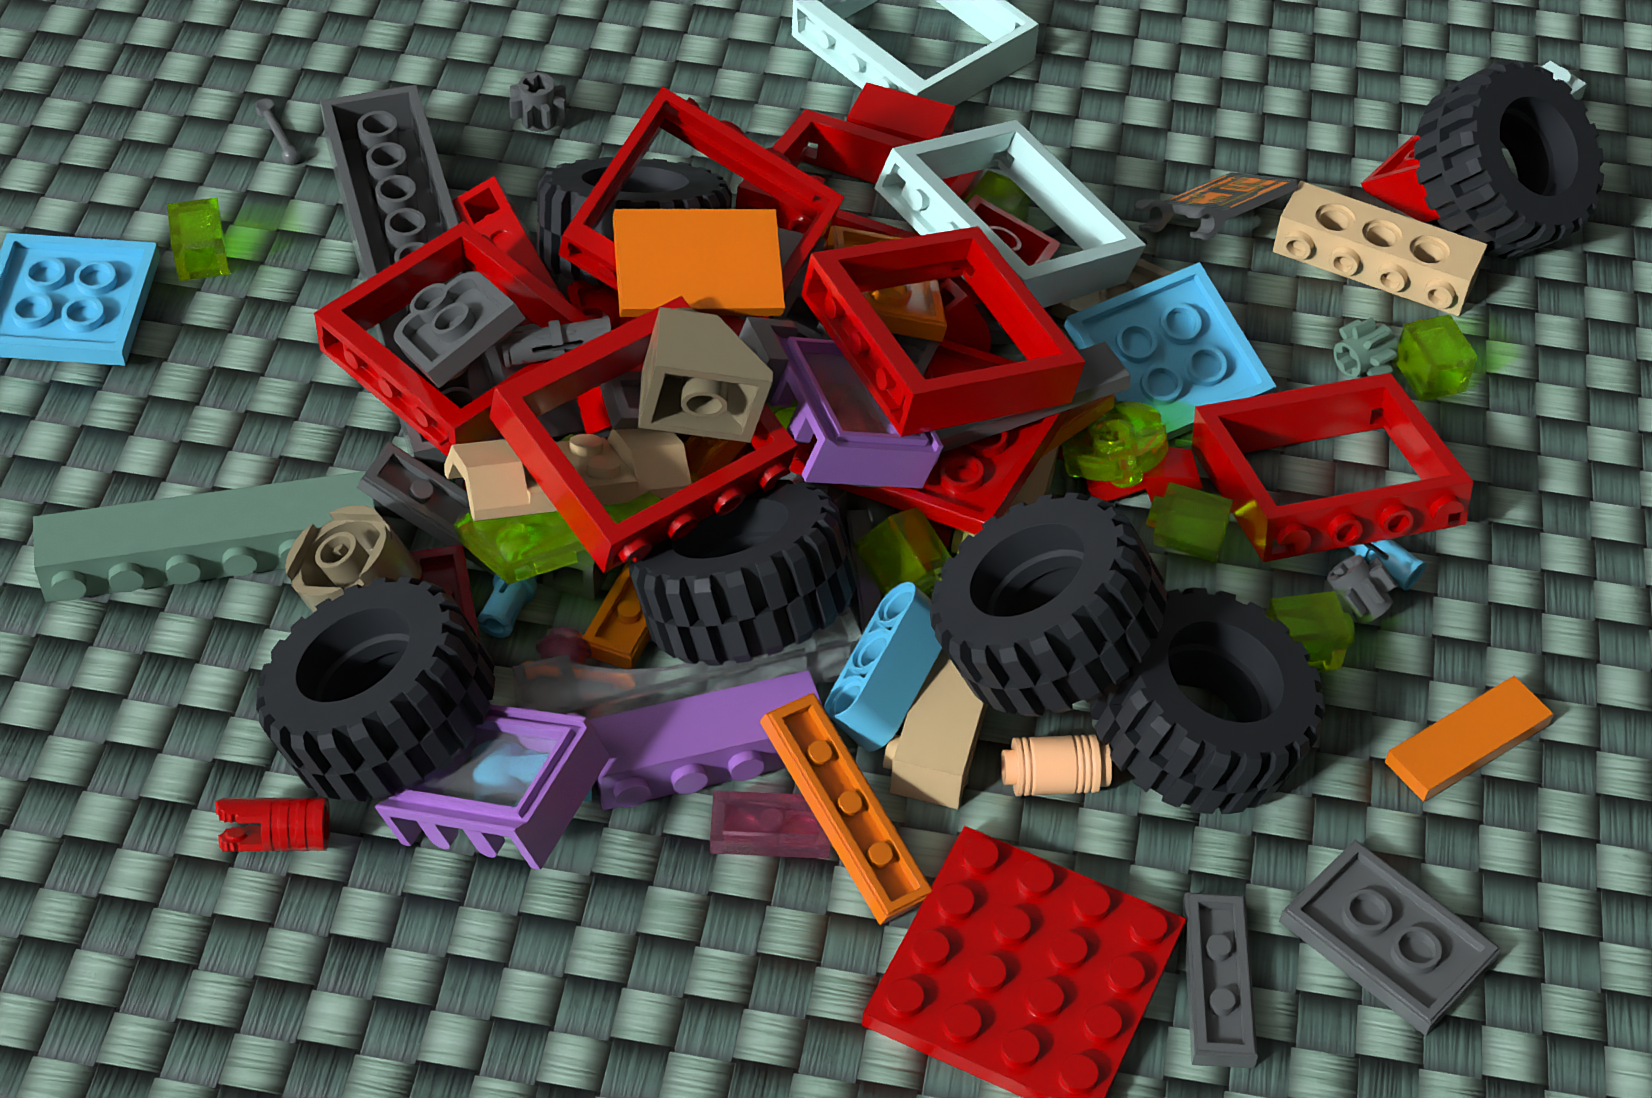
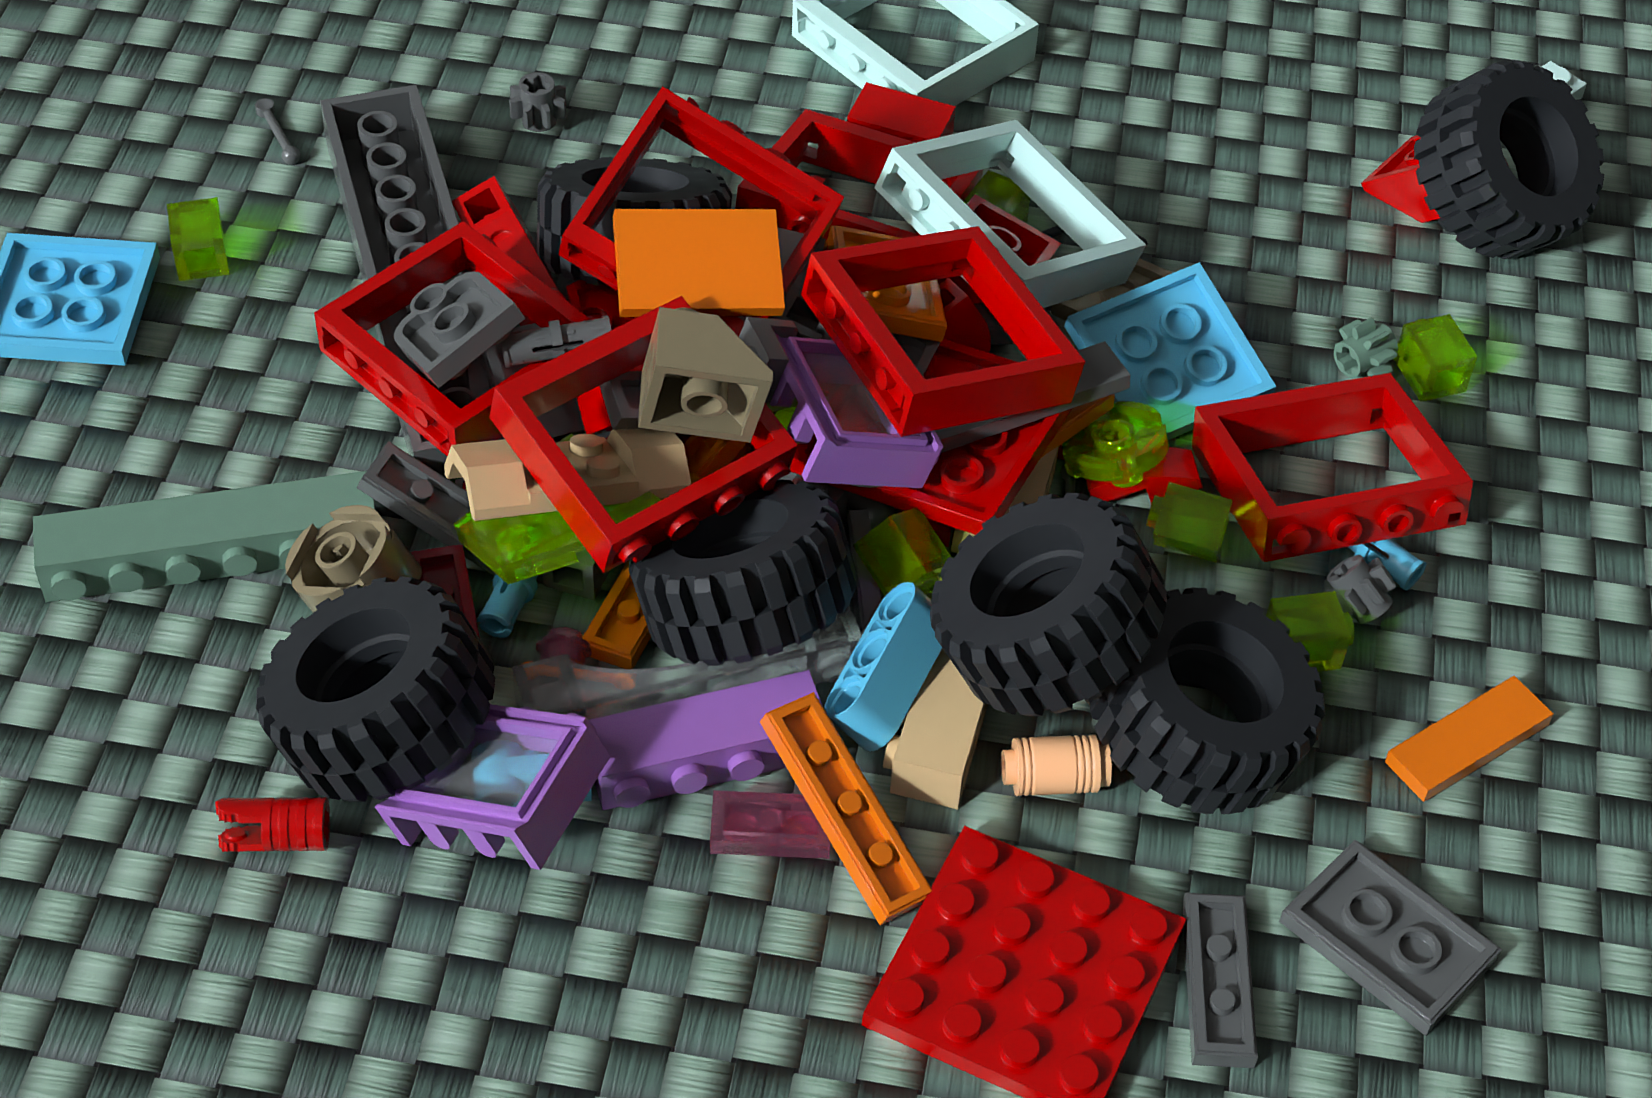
(1215, 202): flag -> none
(1379, 248): tan brick -> none

